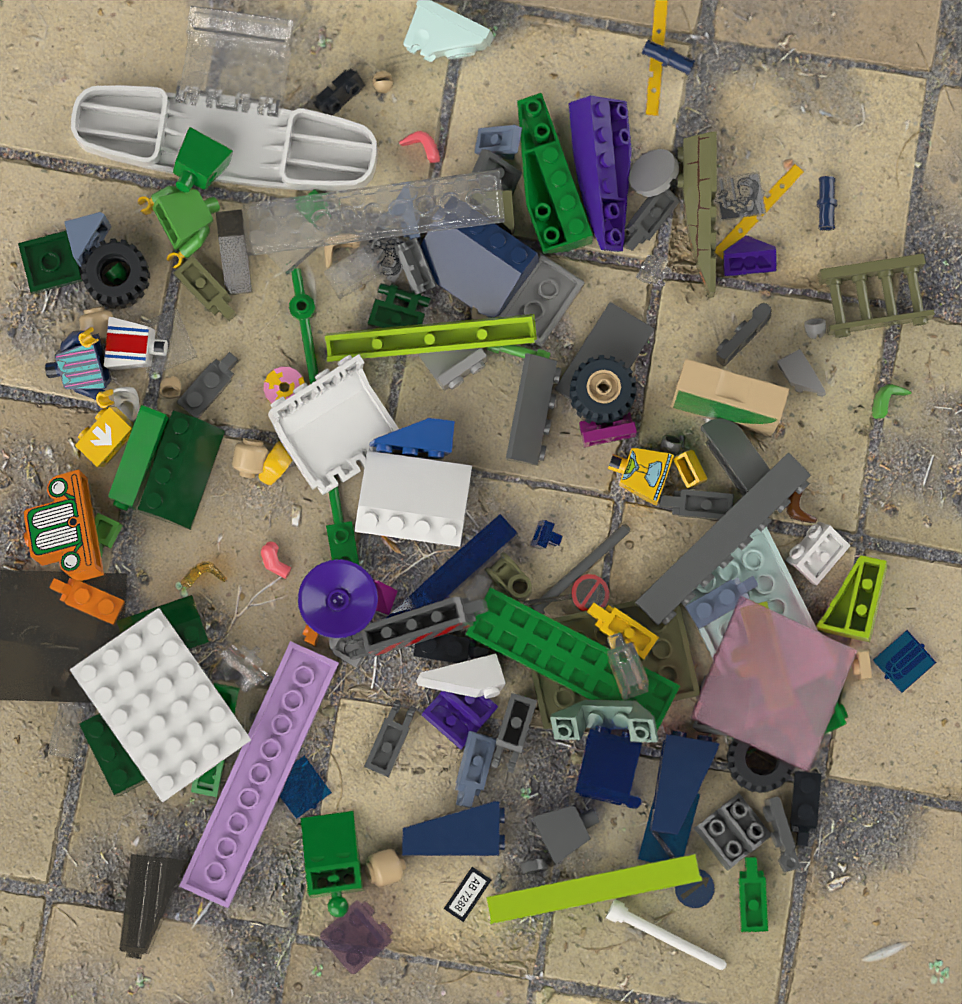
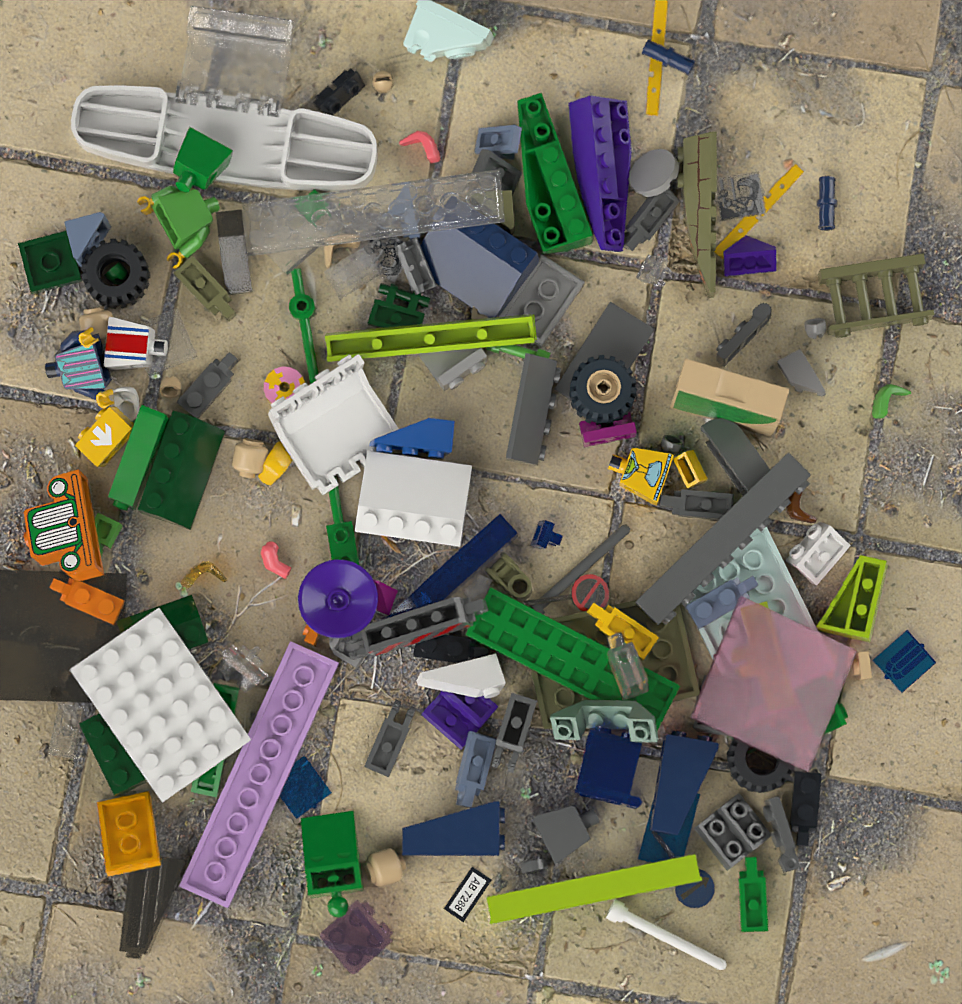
(128, 833): none -> light orange tile

